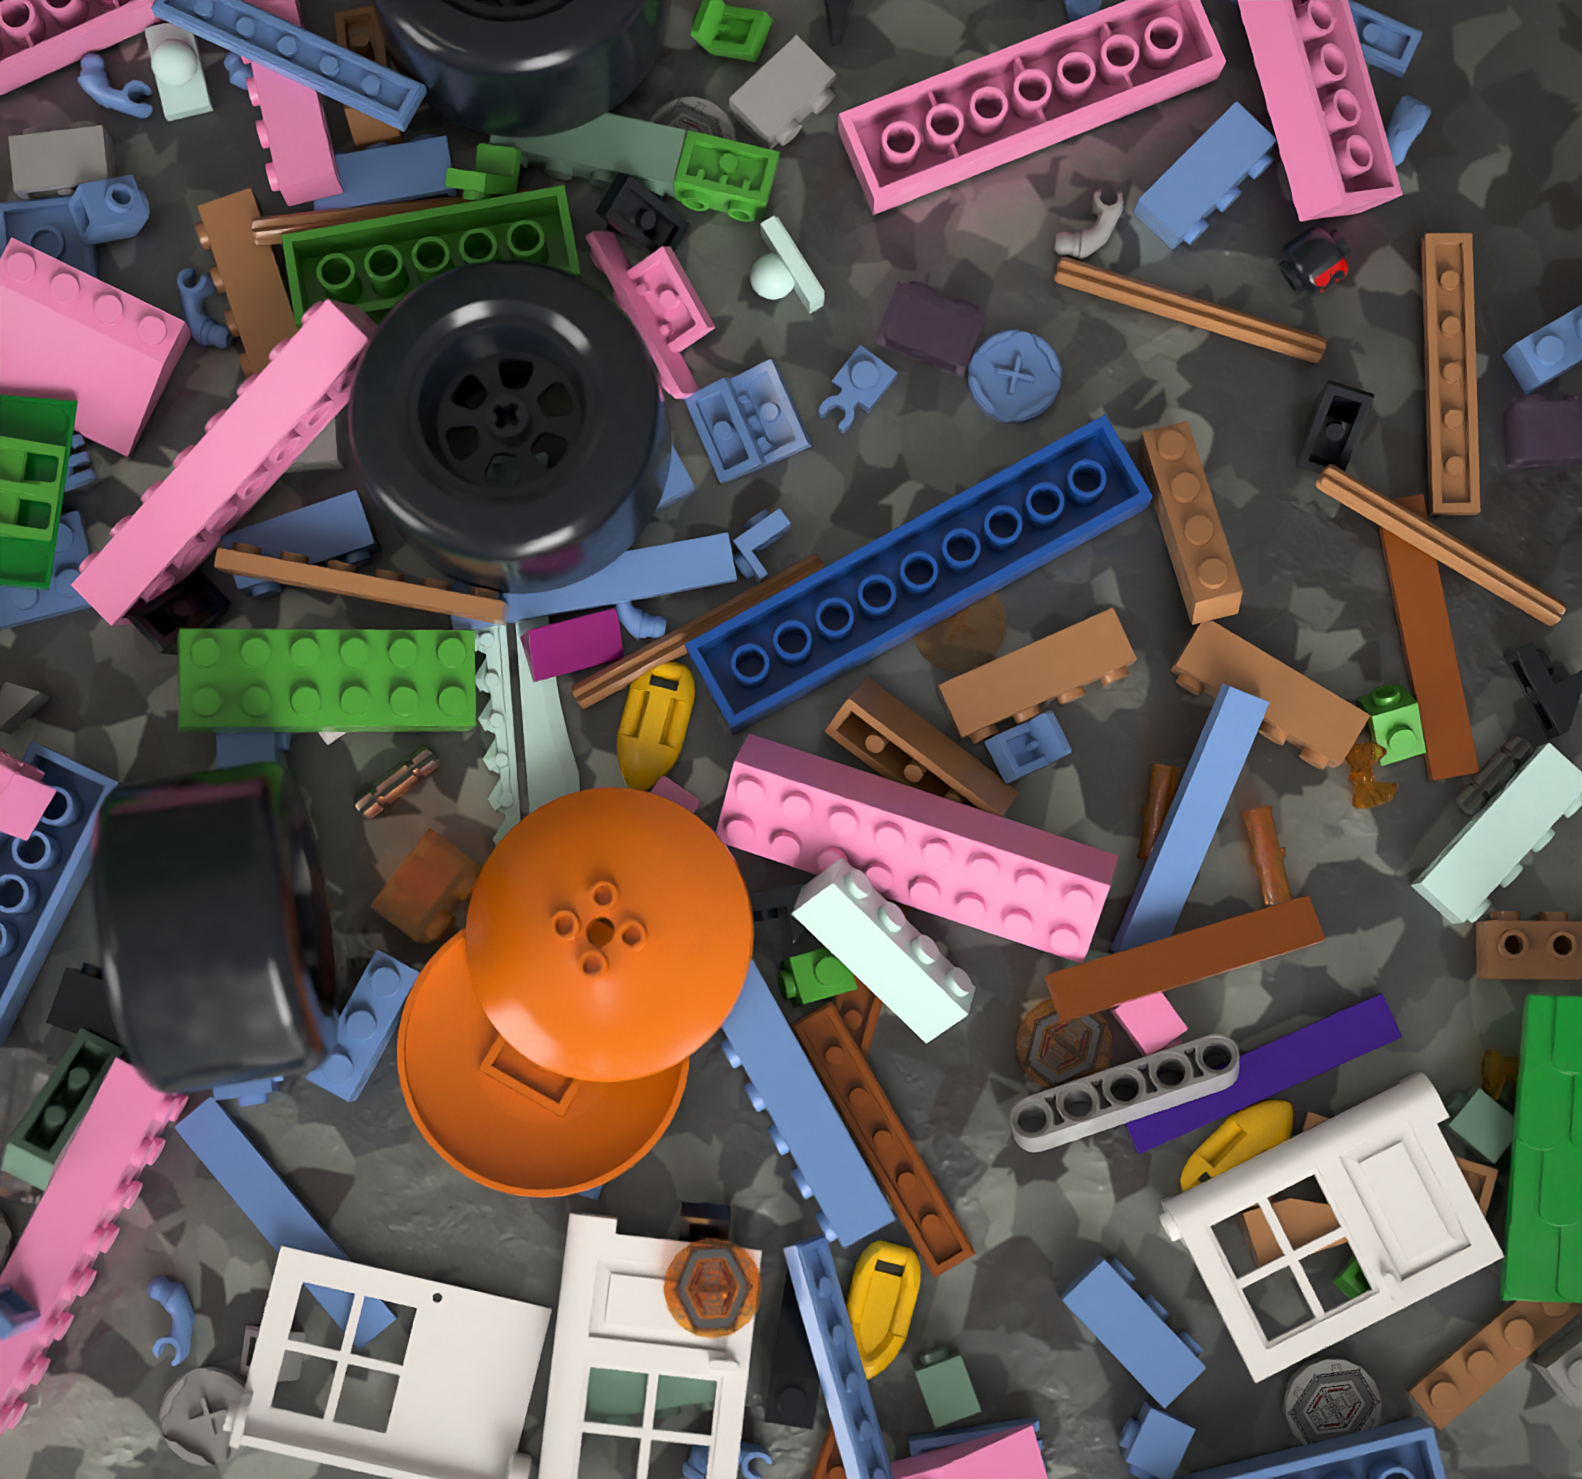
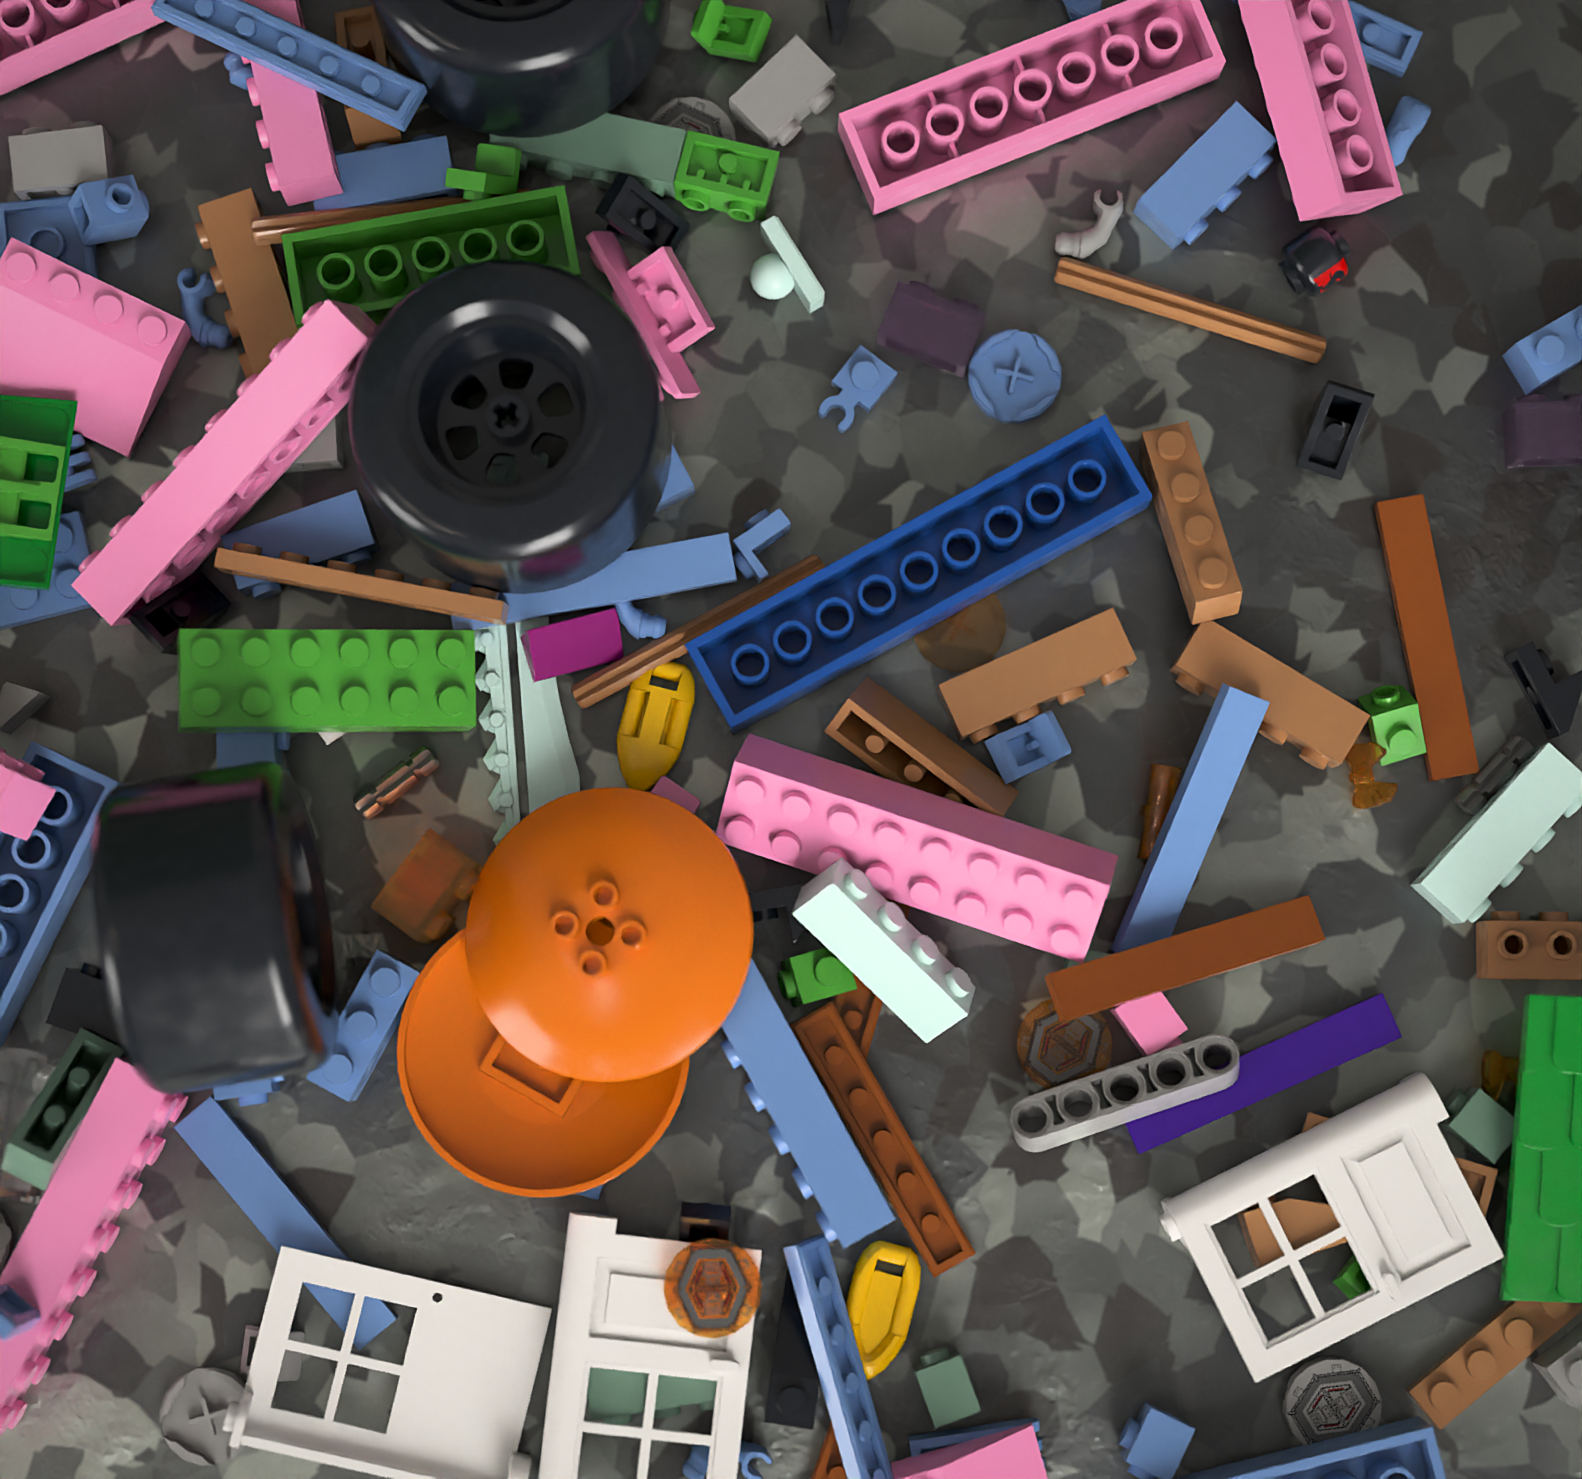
(97, 85): medium blue piece -> none
(177, 1303): medium blue piece -> none
(178, 71): light aqua tile -> none
(748, 421): medium blue slope -> none
(1134, 1329): medium blue brick -> none
(1240, 1139): yellow piece -> none
(1267, 855): clear orange pin -> none
(1440, 545): medium nougat axle -> none
(1450, 374): medium nougat plate -> none

